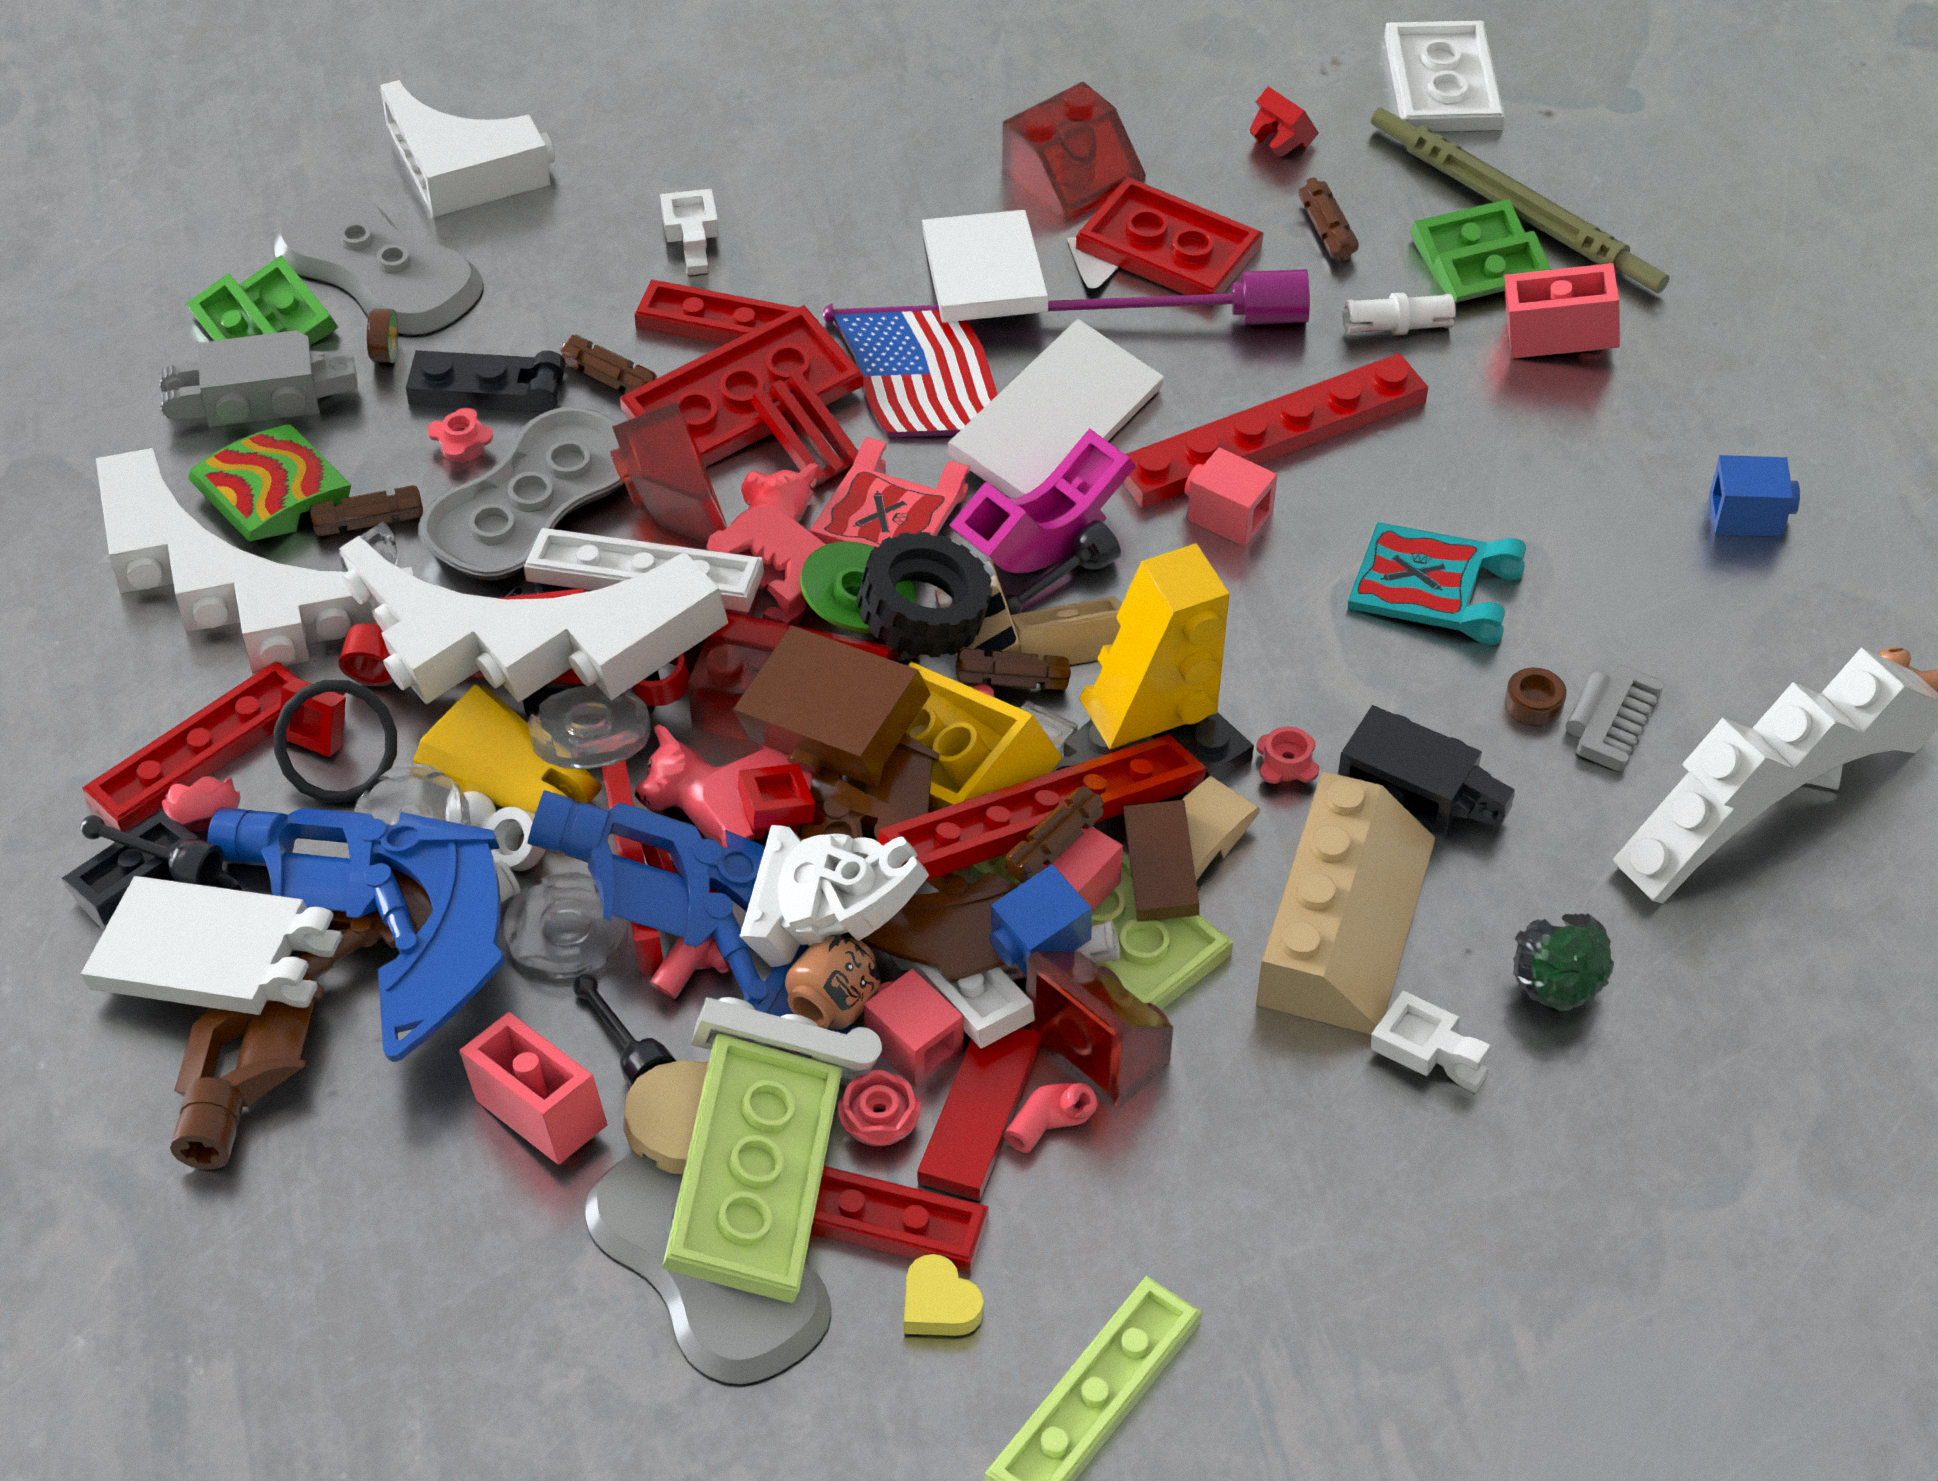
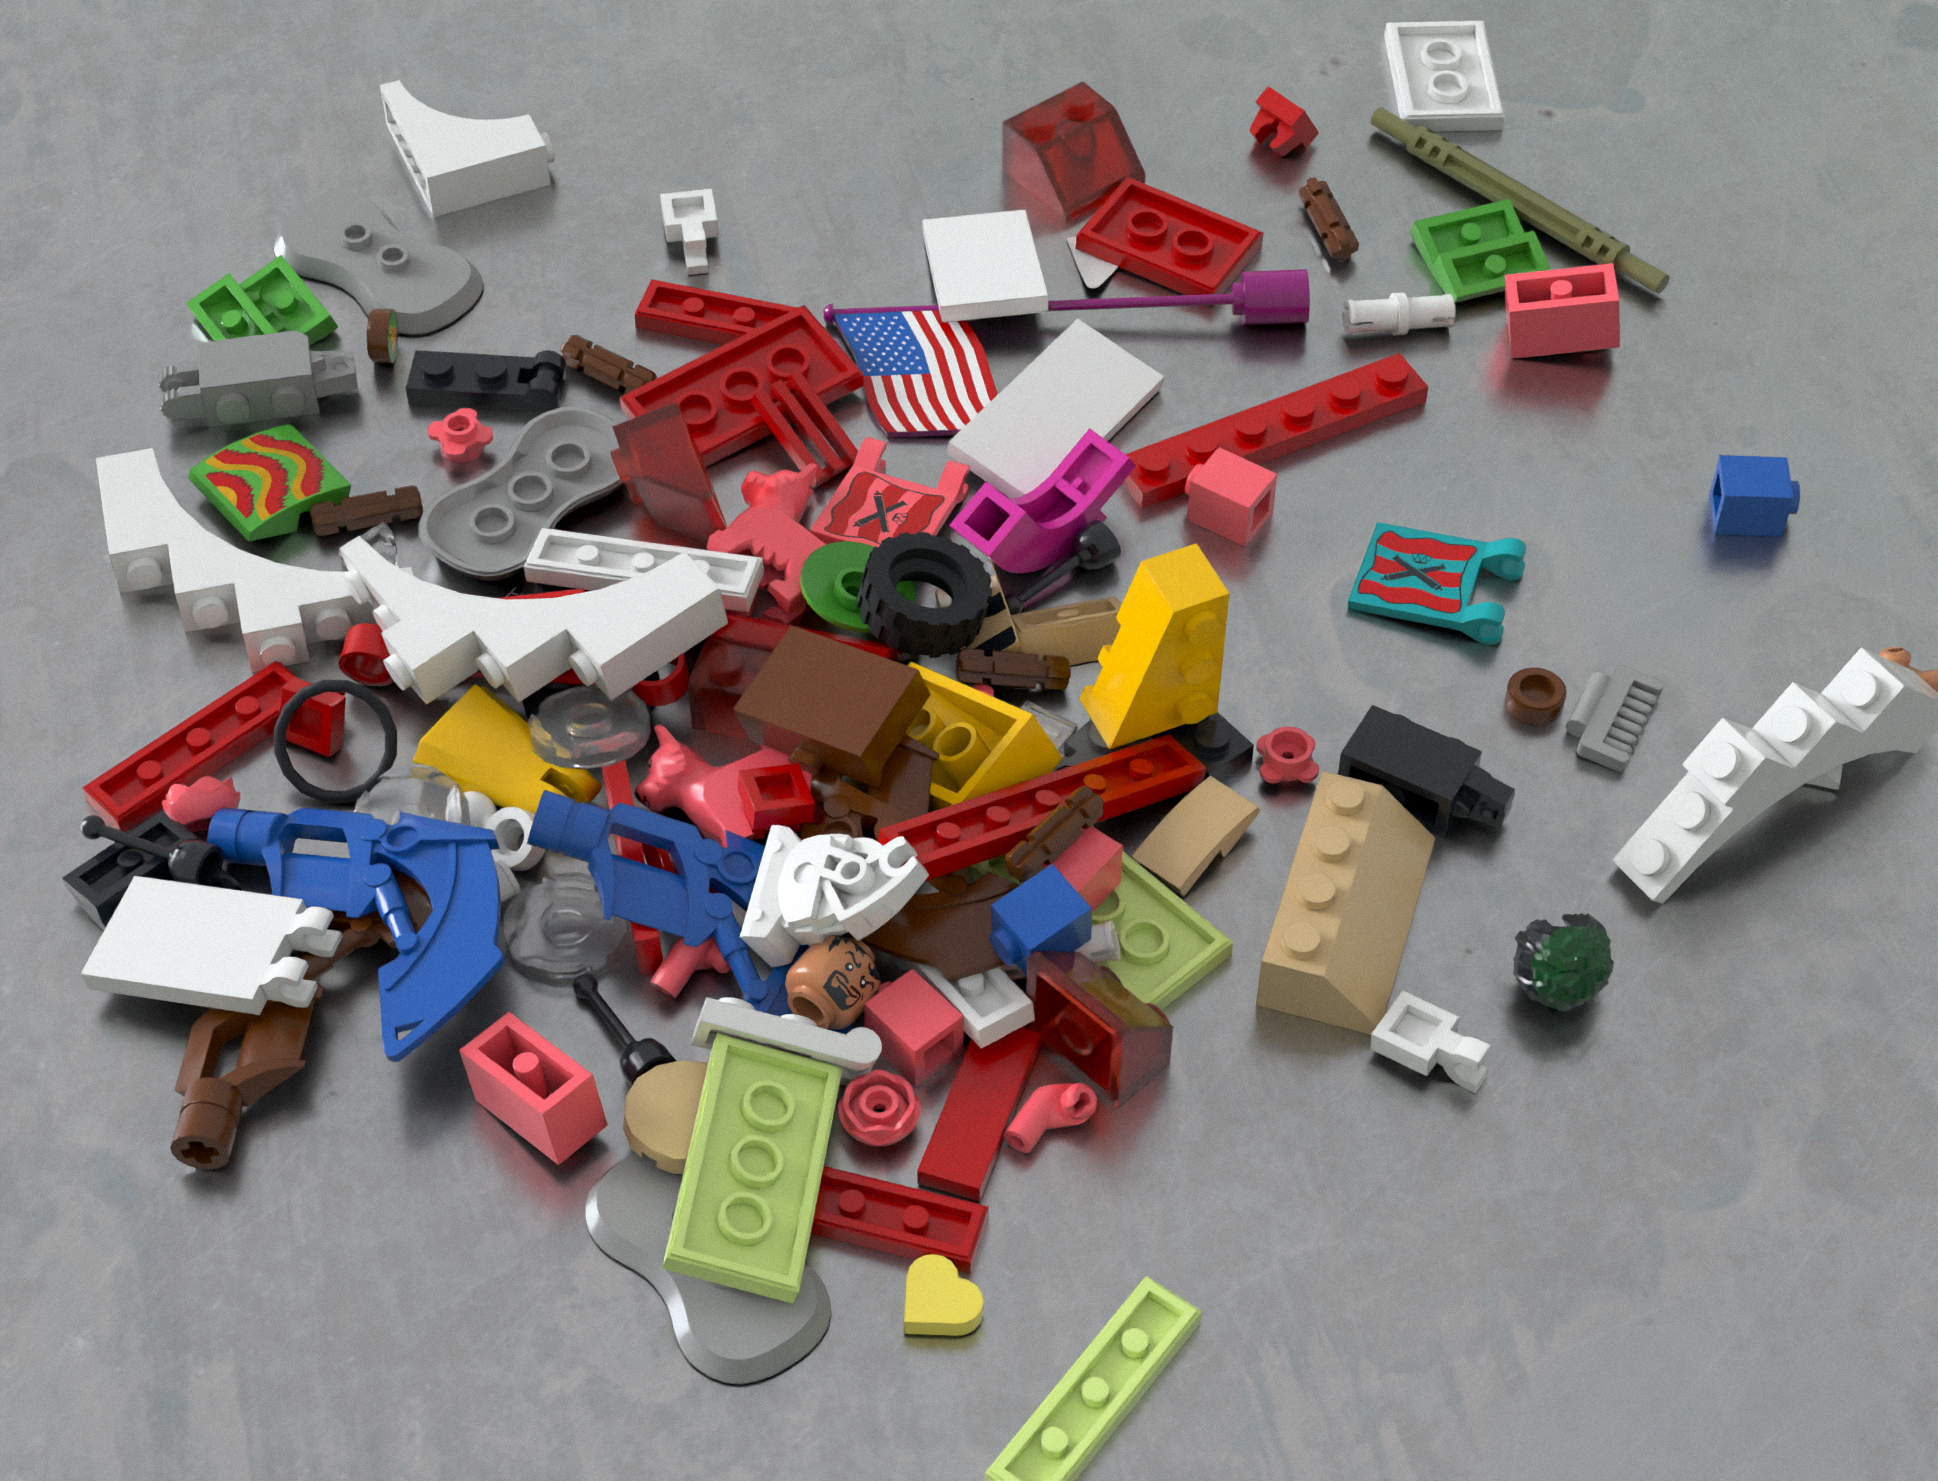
(1161, 860): reddish brown tile -> none

